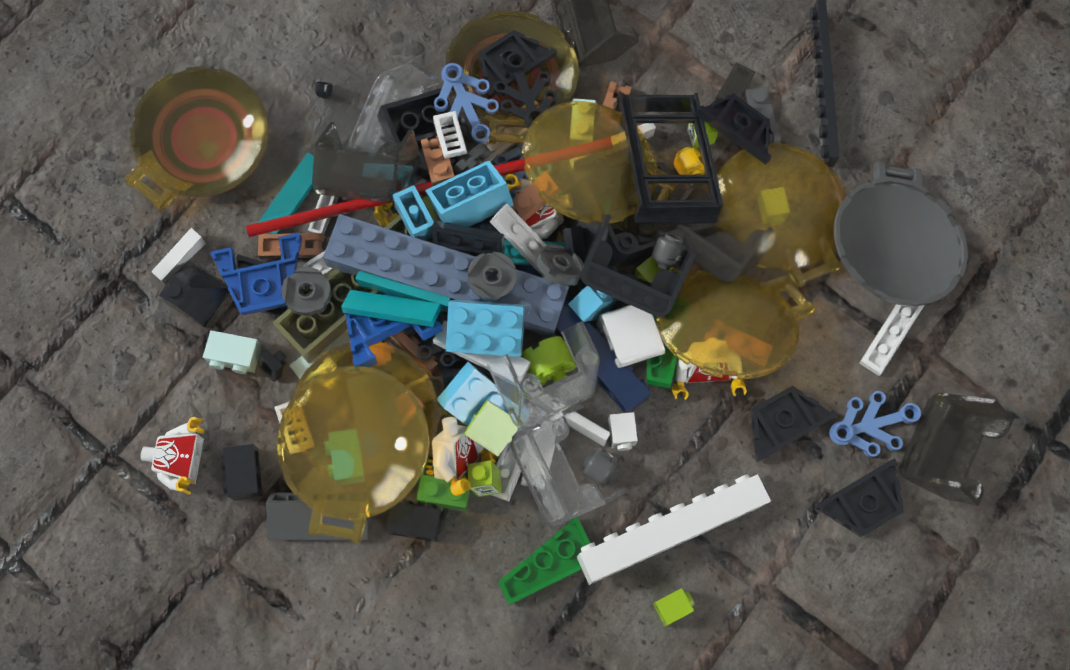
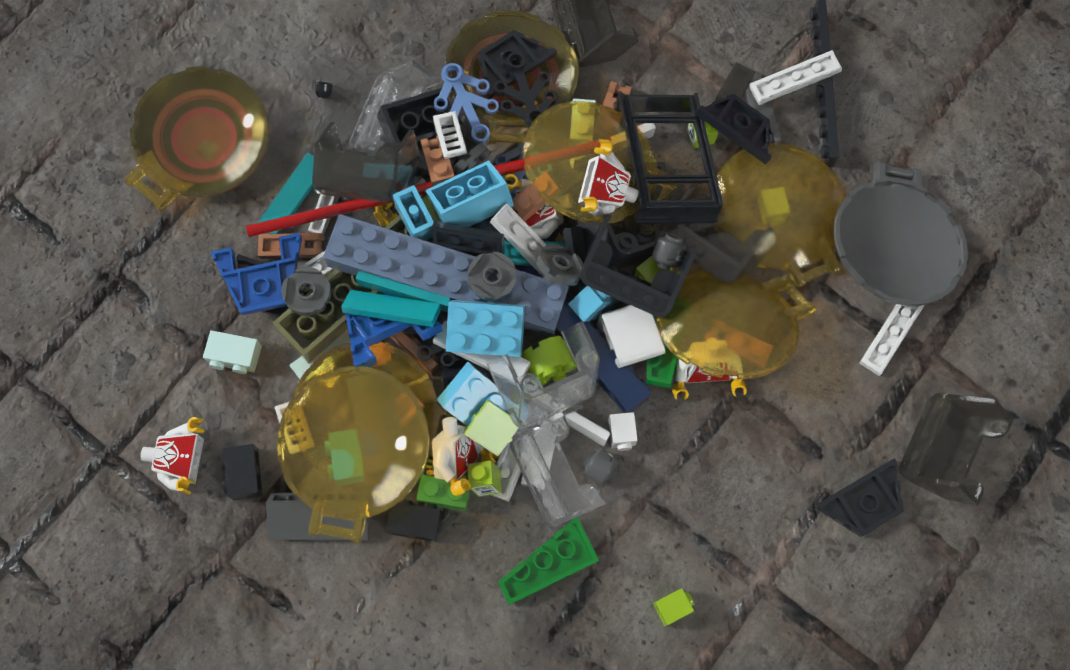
(179, 255): white piece -> none
(194, 294): black slope -> none
(272, 364): black tile -> none
(605, 183): none -> torso
(672, 529): white brick -> none
(689, 162): yellow head -> none
(785, 420): black wing -> none
(795, 77): none -> white tile
(870, 425): medium blue plant -> none

